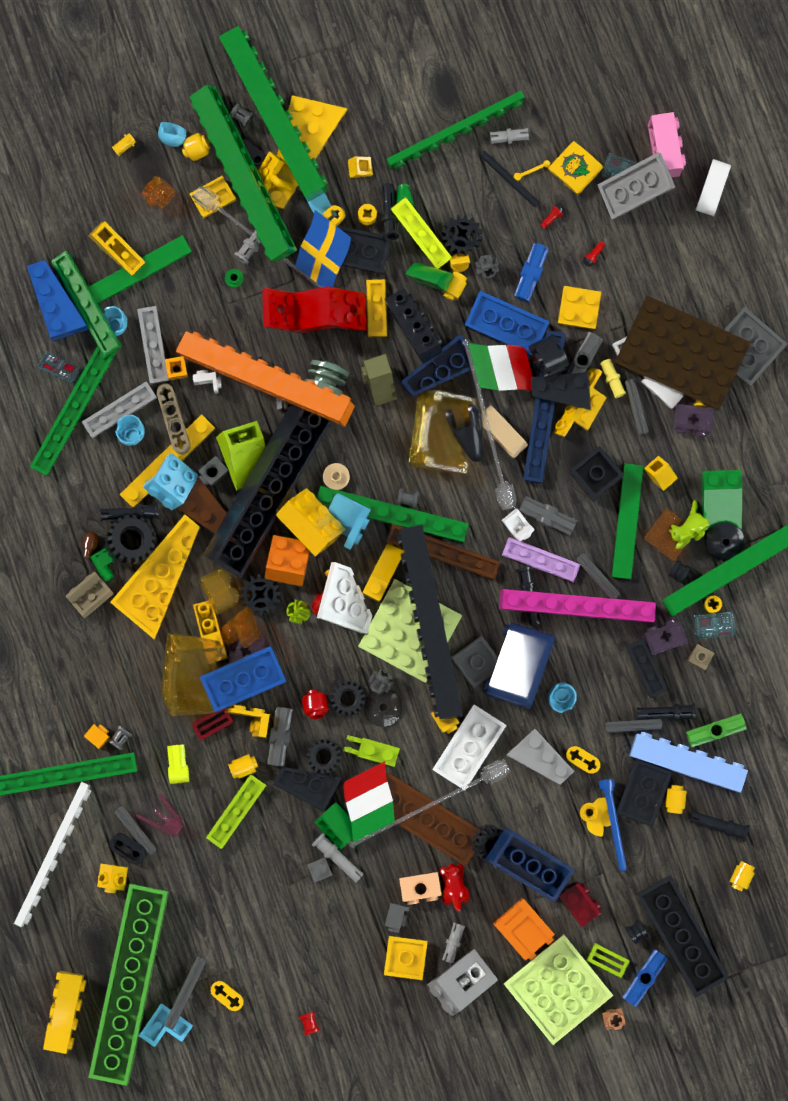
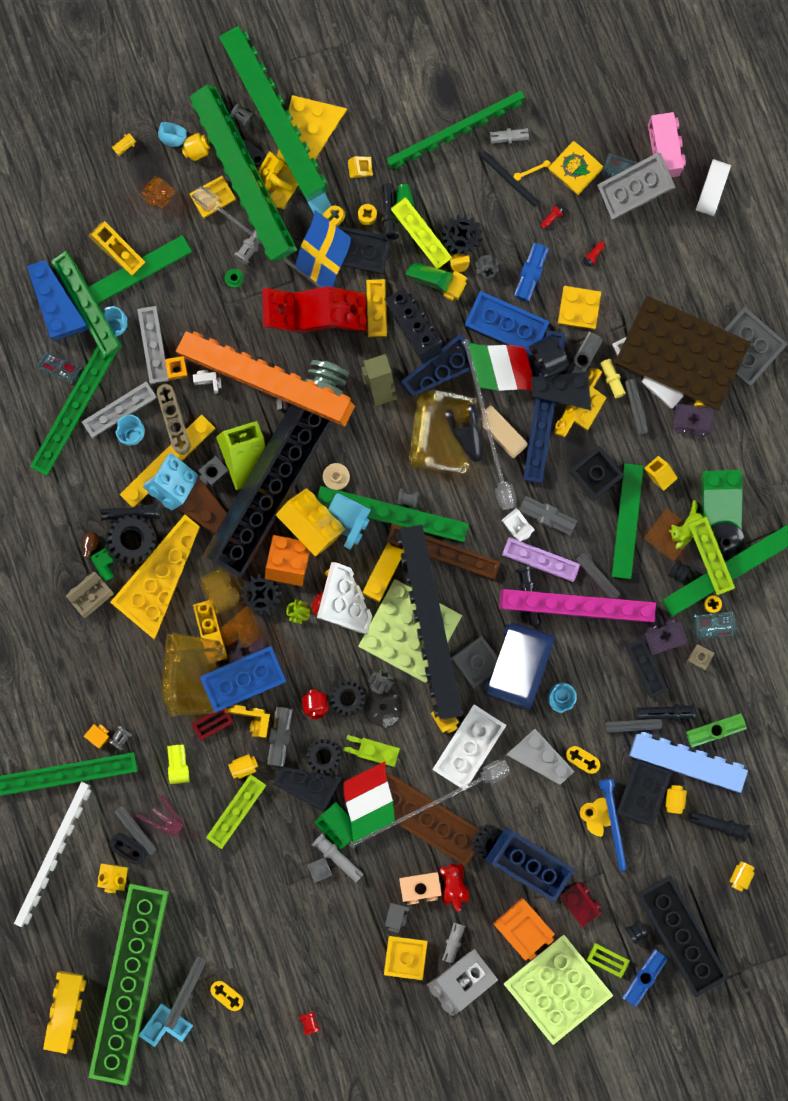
(613, 1019): nougat piece -> none
(711, 555): none -> lime plate

